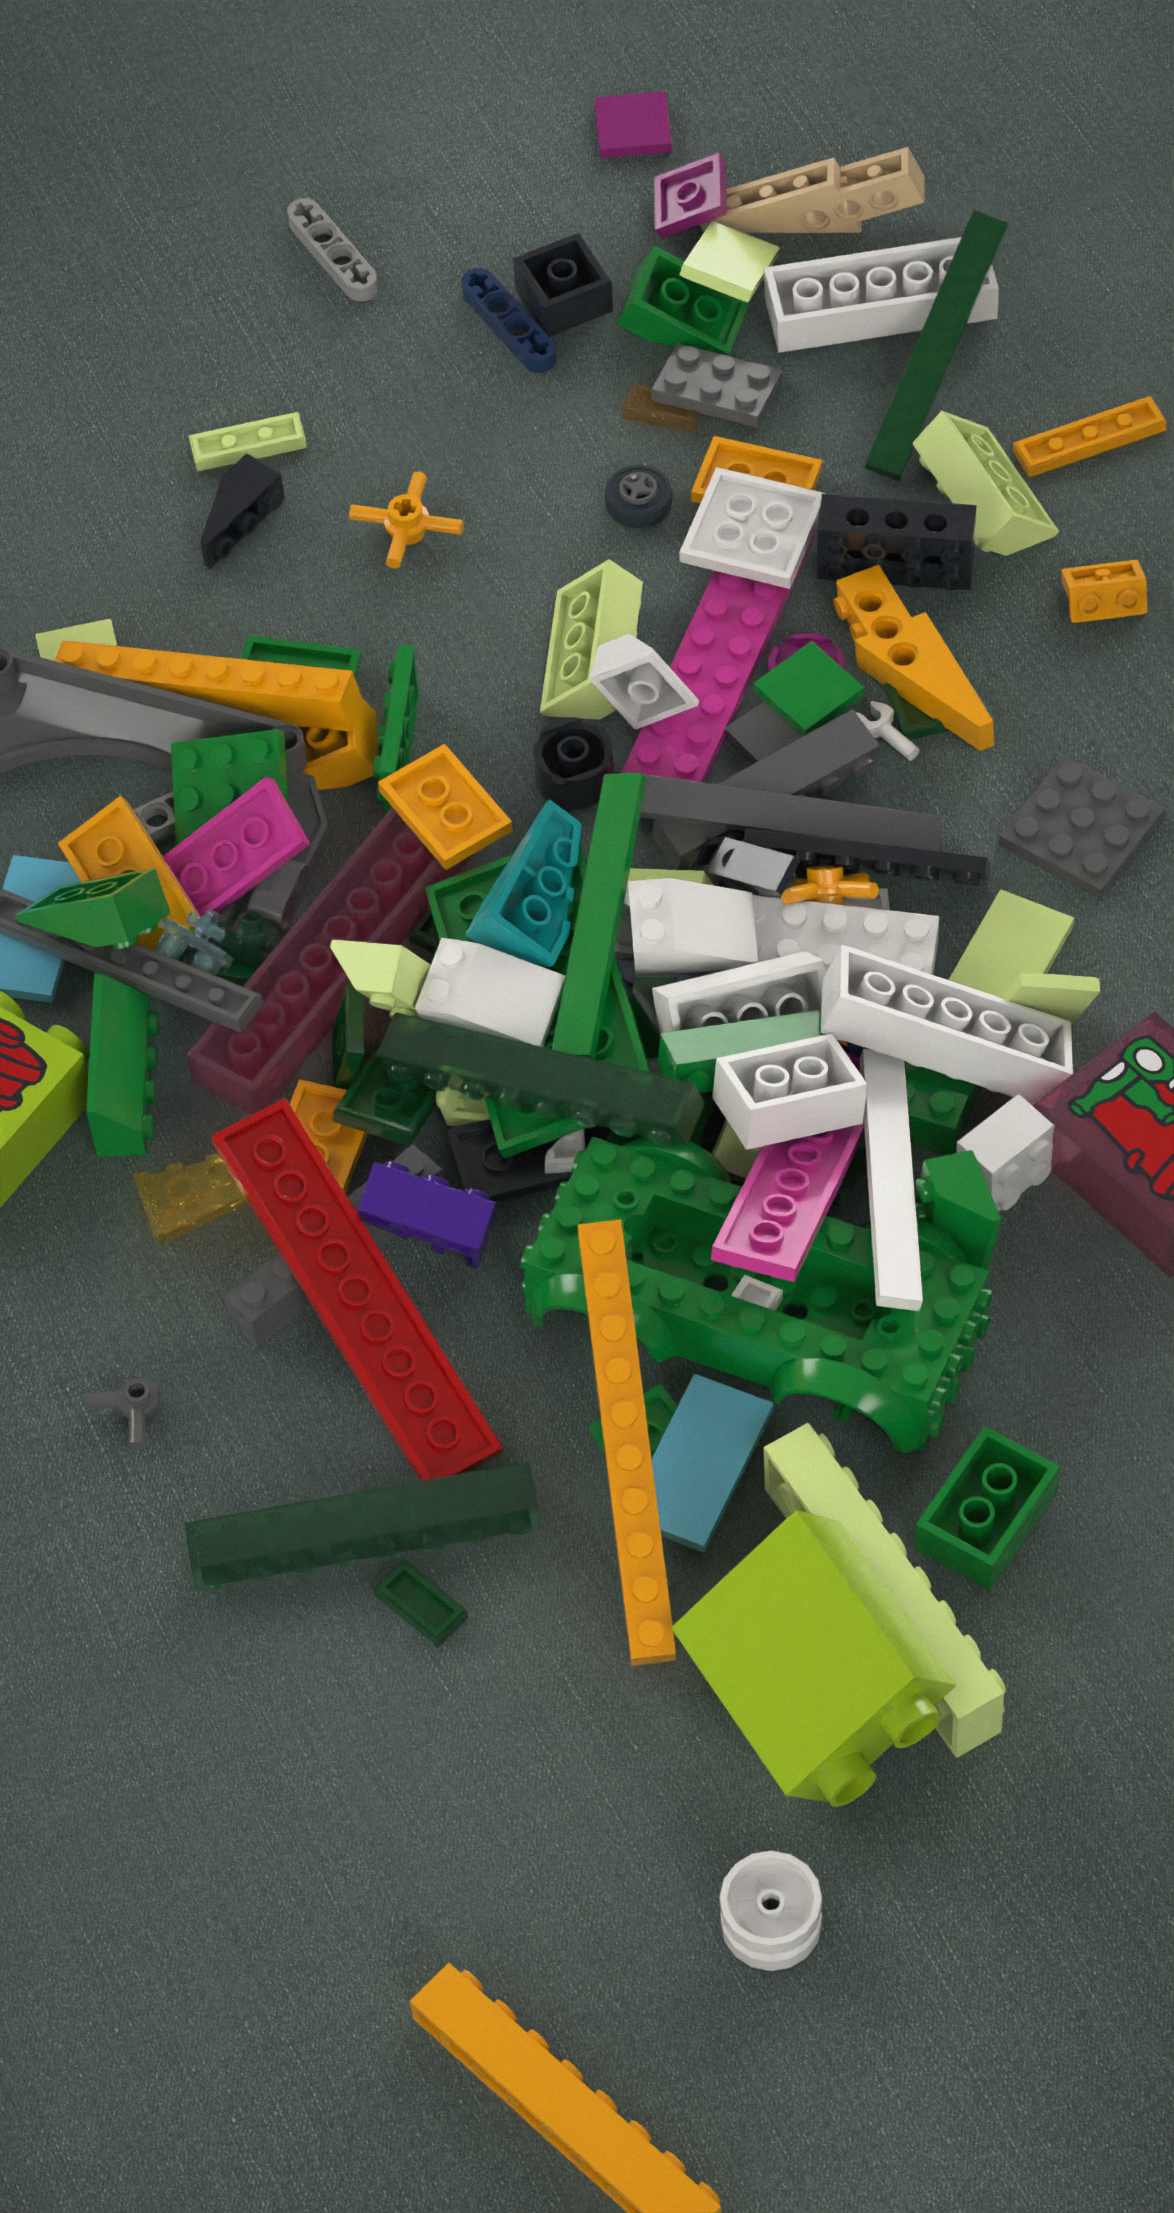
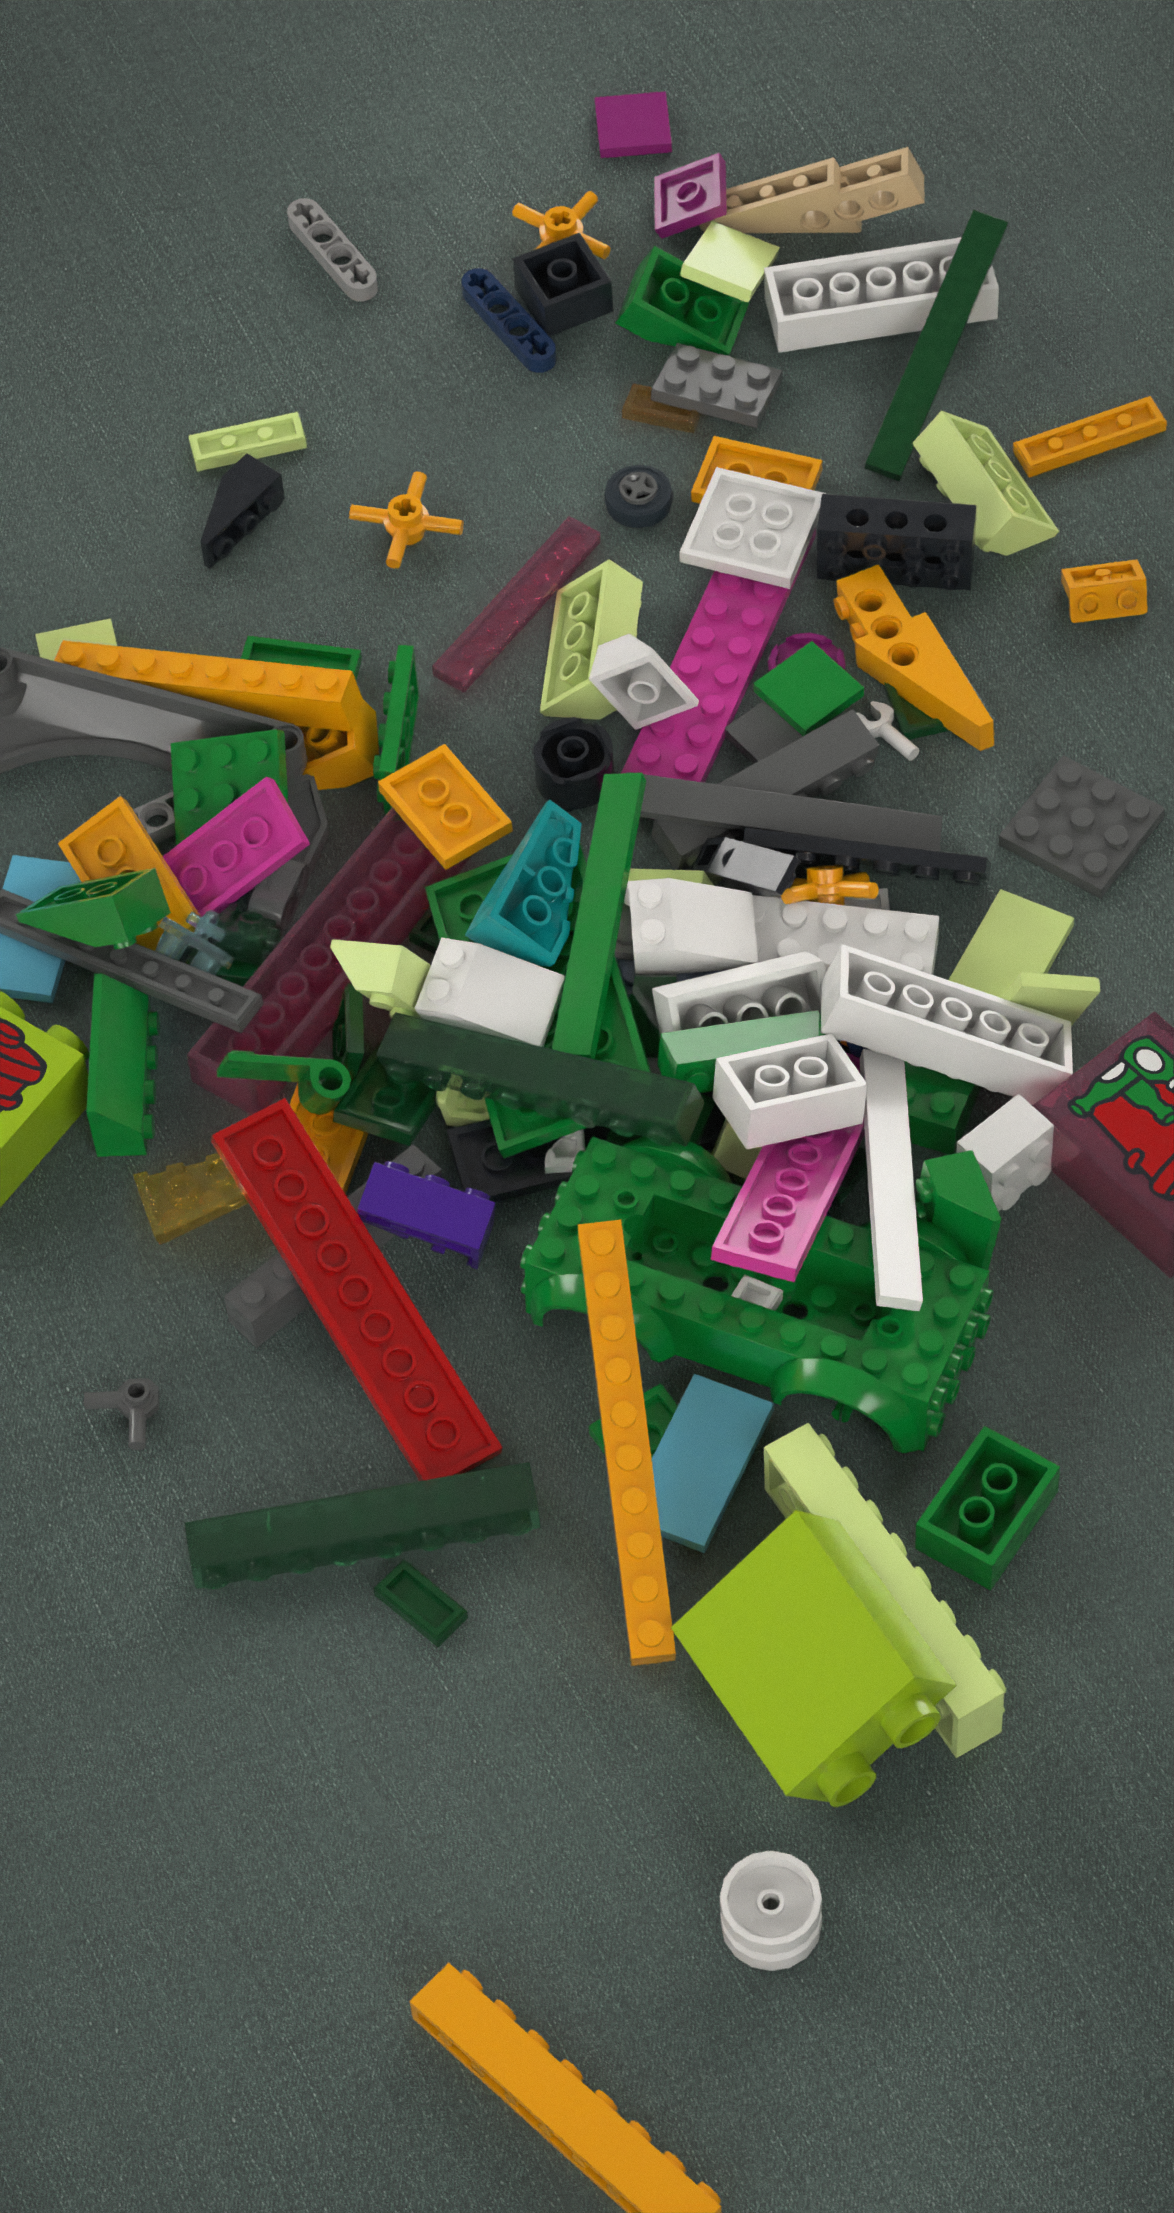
(319, 1080): none -> green door
(516, 604): none -> clear pink plate
(562, 223): none -> light orange bar

